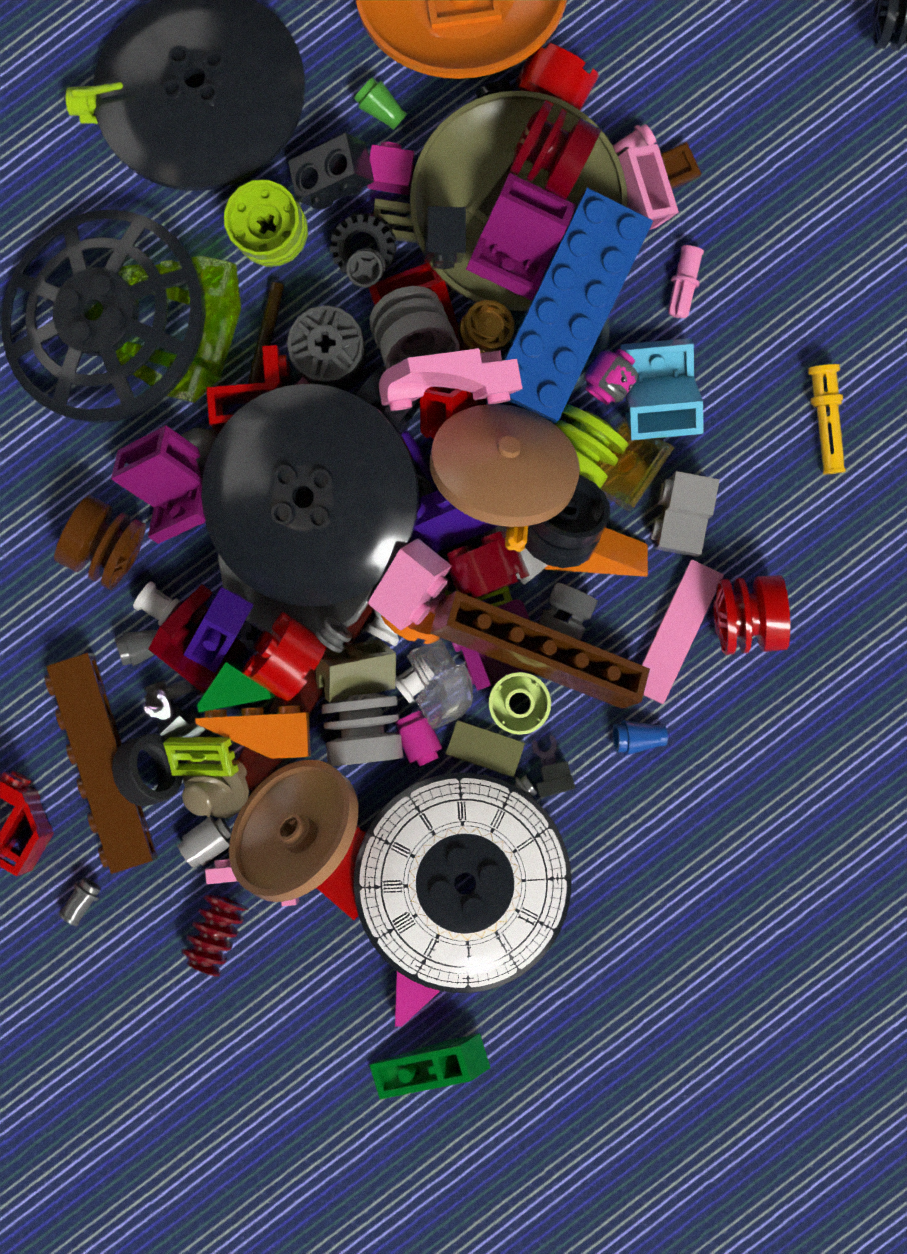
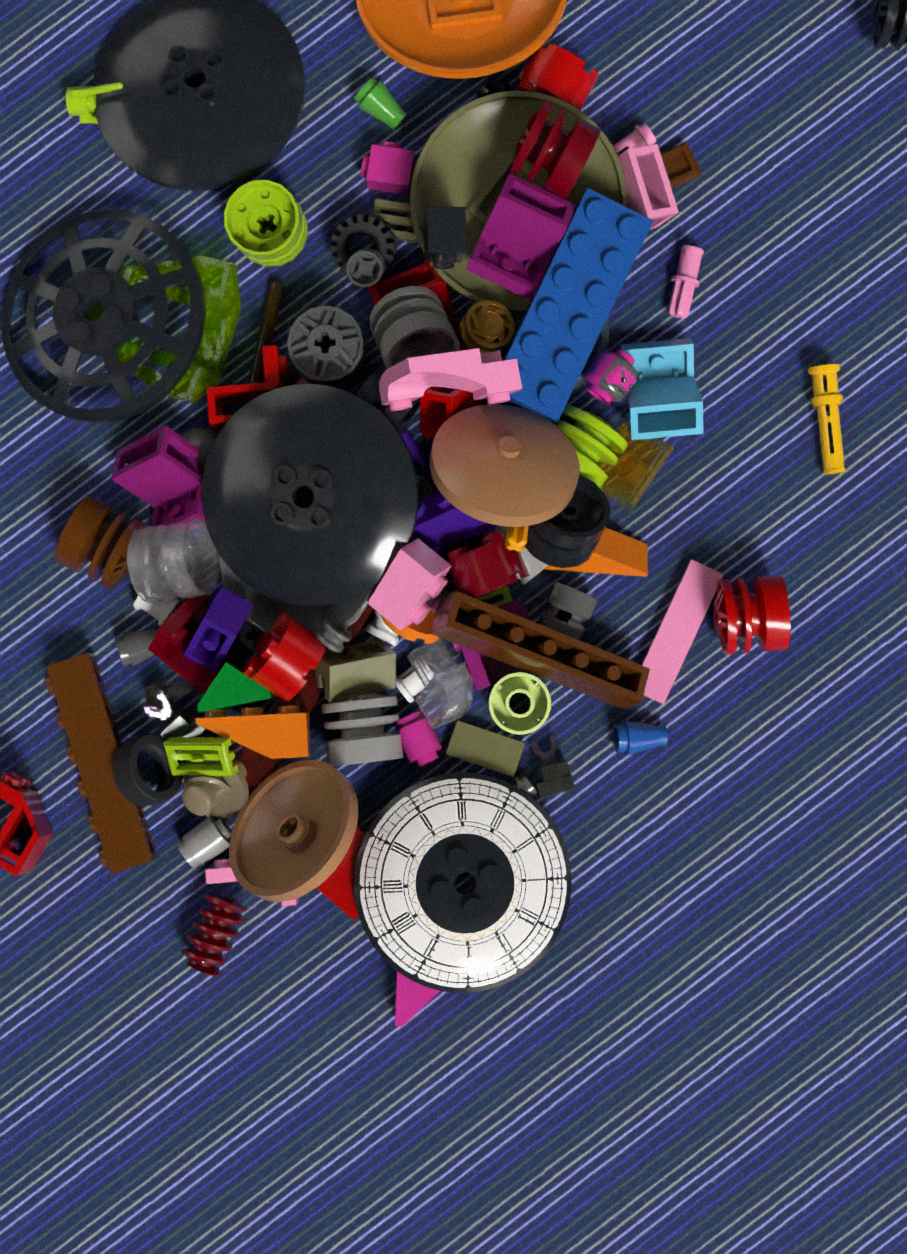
(84, 894): dark grey pin -> none
(173, 561): none -> clear wheel
(331, 171): black brick -> none
(431, 1067): green slope -> none
(687, 506): light grey brick -> none

